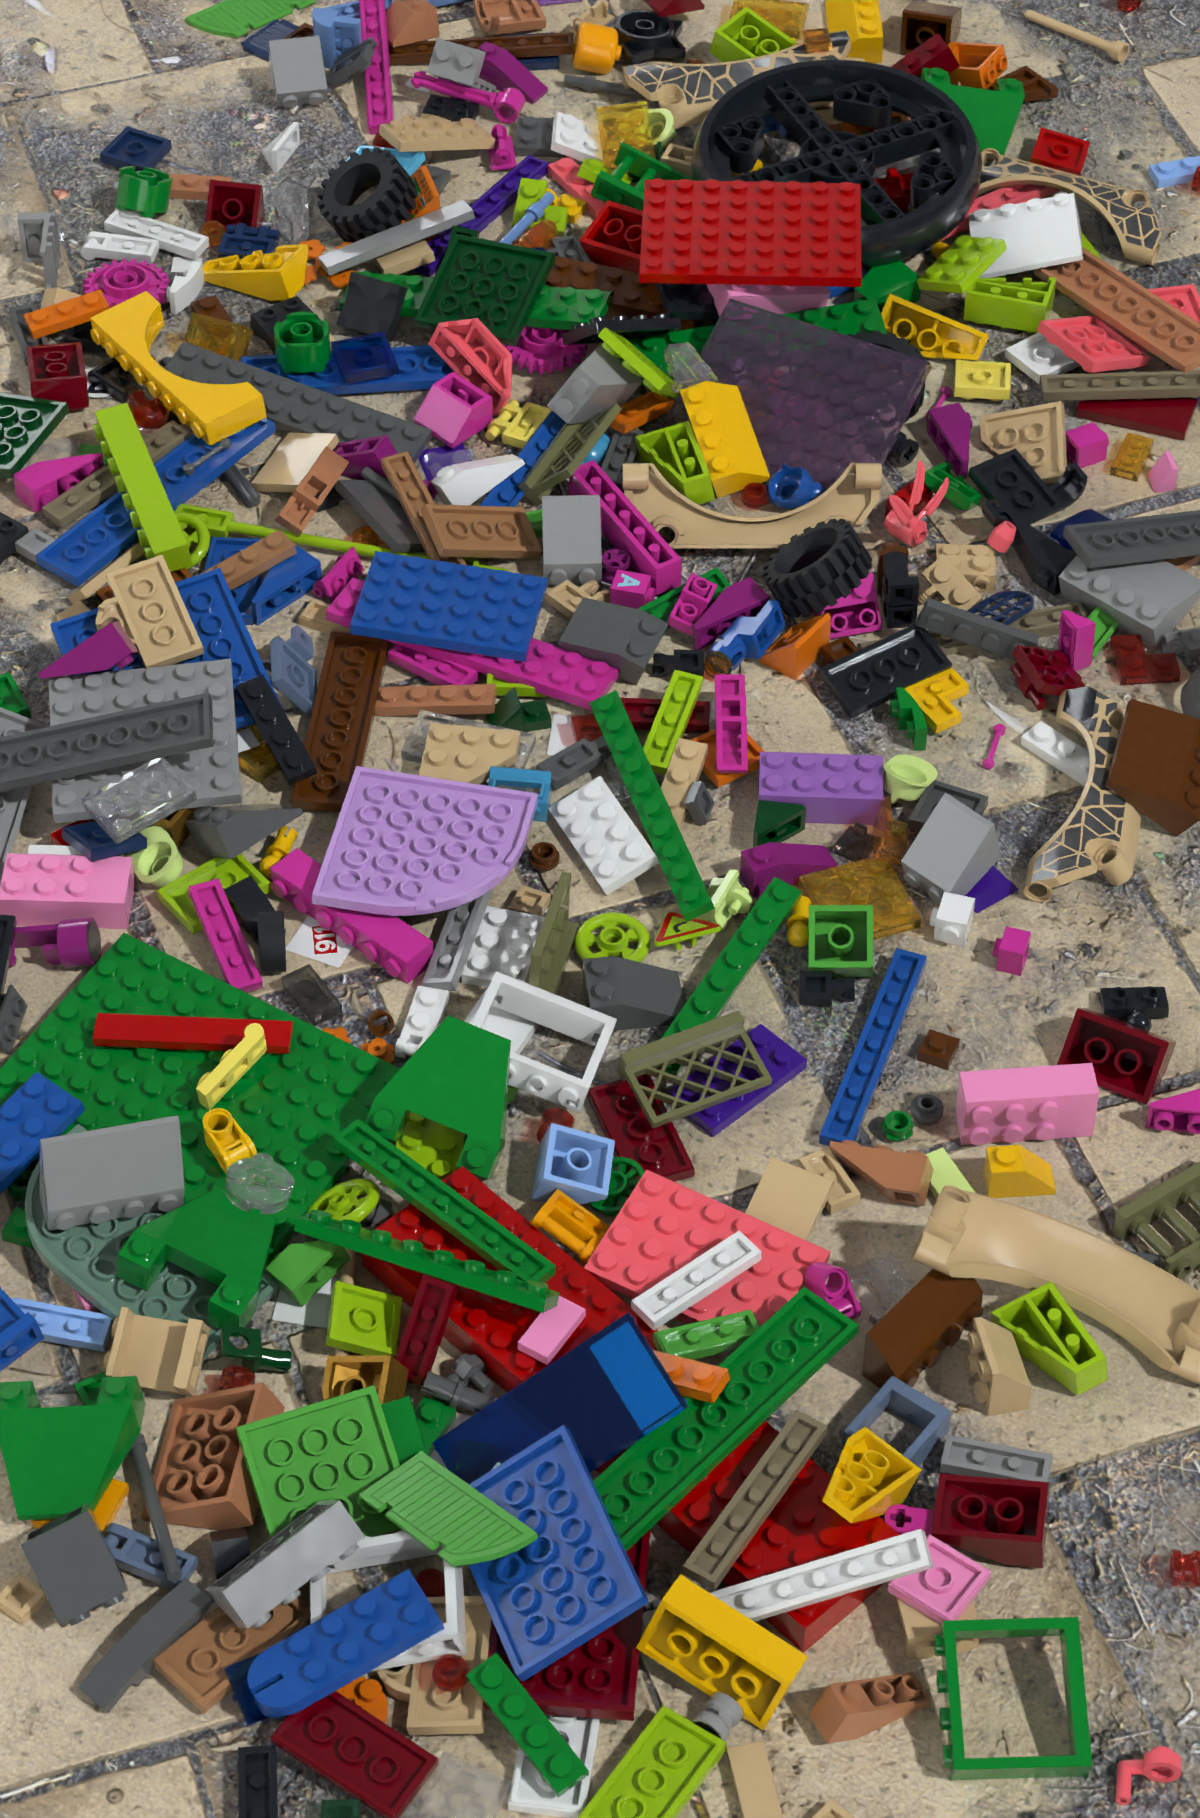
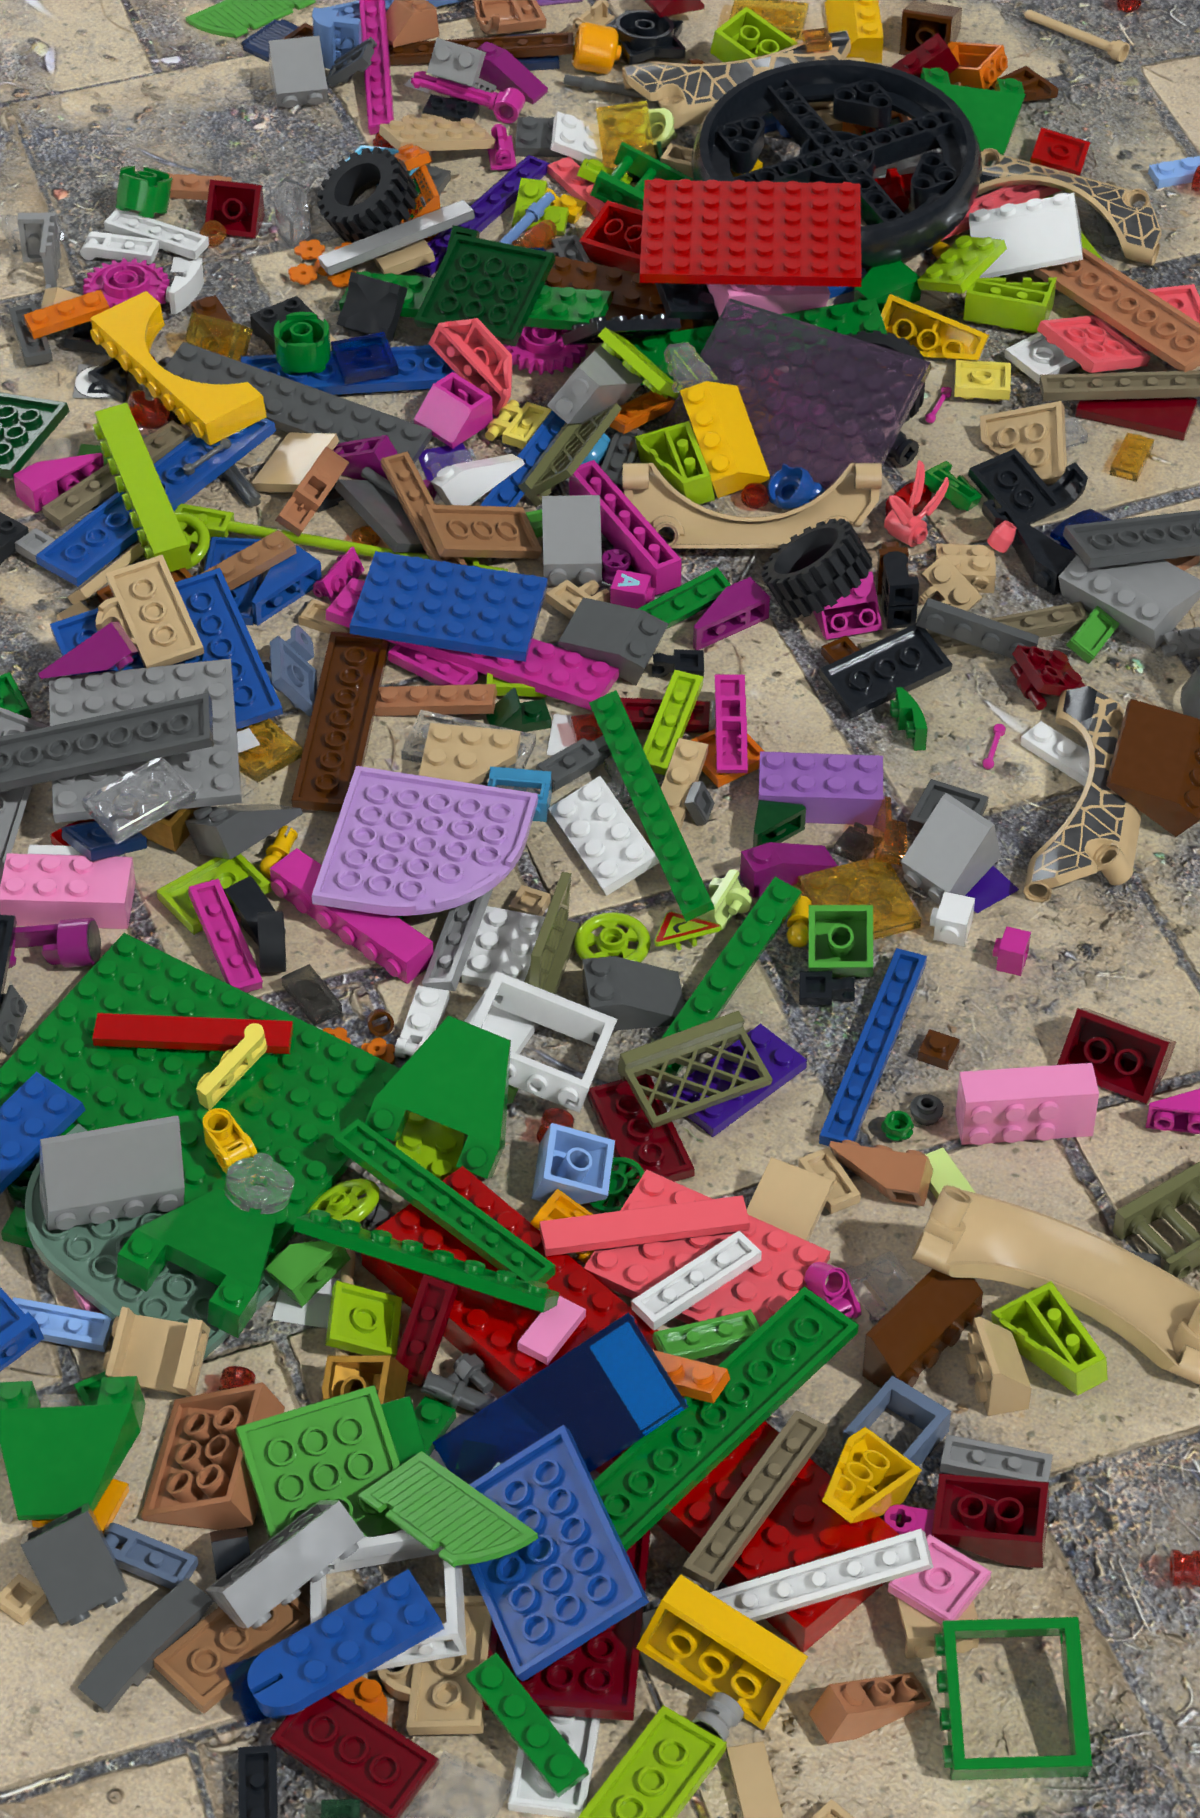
(58, 374): dark red slope -> none
(135, 149): dark blue plate -> none
(154, 1508): dark grey bar -> none
(159, 861): yellowish green piece -> none
(243, 240): dark blue plate -> none
(254, 1356): dark green bracket -> none
(261, 275): yellow wedge -> none
(276, 730): black plate -> none
(282, 147): white slope -> none
(319, 944): white sticker -> none
(412, 157): none -> orange plate
(431, 1582): clear red plate -> none
(450, 1672): clear red plate -> none
(544, 856): reddish brown plate -> none
(644, 1225): none -> coral tile
(691, 603): dark pink slope -> none
(744, 639): blue plate -> none
(798, 646): orange slope -> none
(907, 777): yellowish green piece -> none
(935, 698): yellow plate -> none
(950, 432): magenta slope -> none
(1007, 595): dark blue window -> none
(1016, 1173): yellow slope -> none
(1076, 639): dark pink slope -> none
(1086, 445): dark pink brick -> none
(1135, 1004): black plate -> none
(1138, 668): clear red plate -> none
(1158, 1765): coral plate -> none
(1163, 474): bright pink slope -> none

